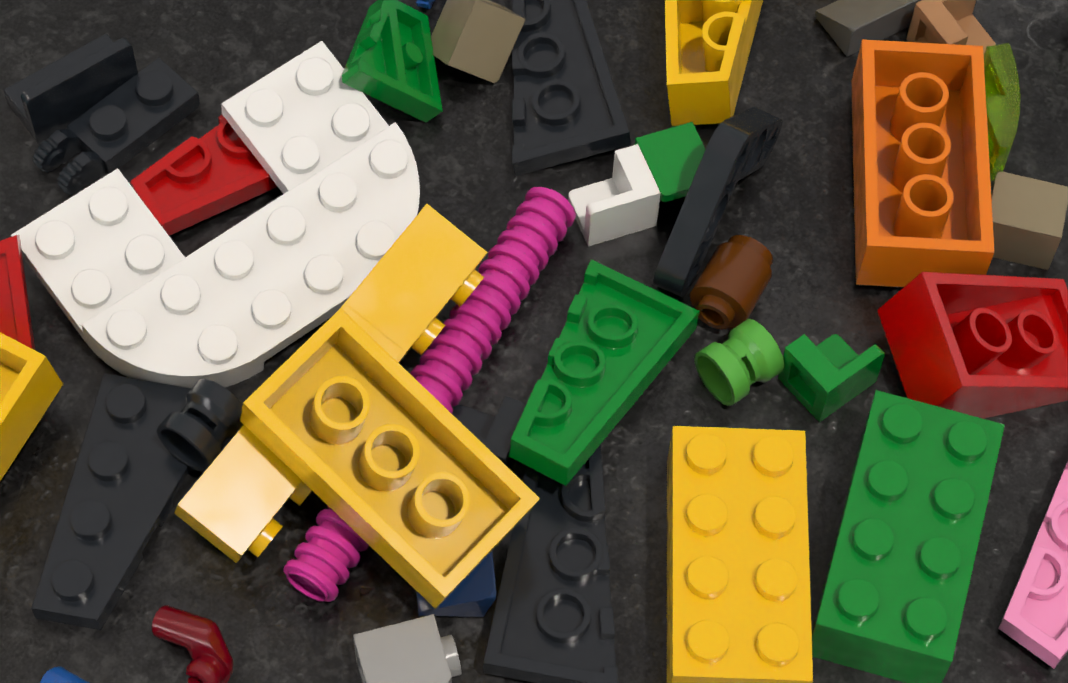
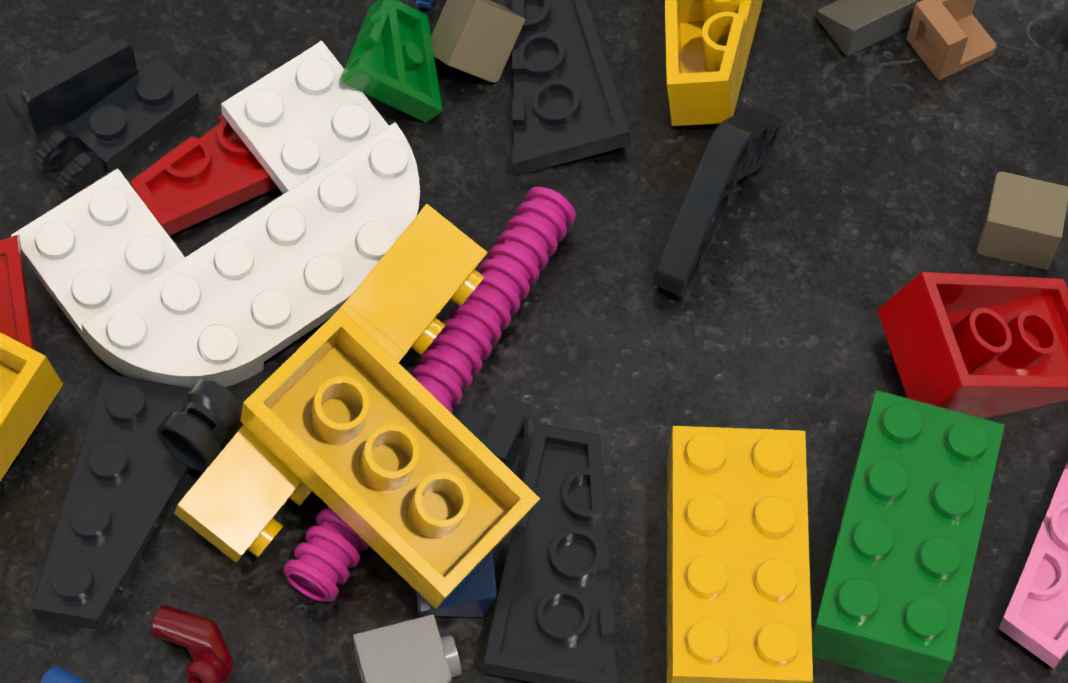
(597, 369): green wing -> none
(620, 203): white panel -> none
(673, 158): green panel -> none
(732, 282): reddish brown brick -> none
(739, 362): bright green wheel -> none
(828, 373): green panel -> none
(920, 162): orange brick -> none
(1001, 104): clear neon green slope -> none

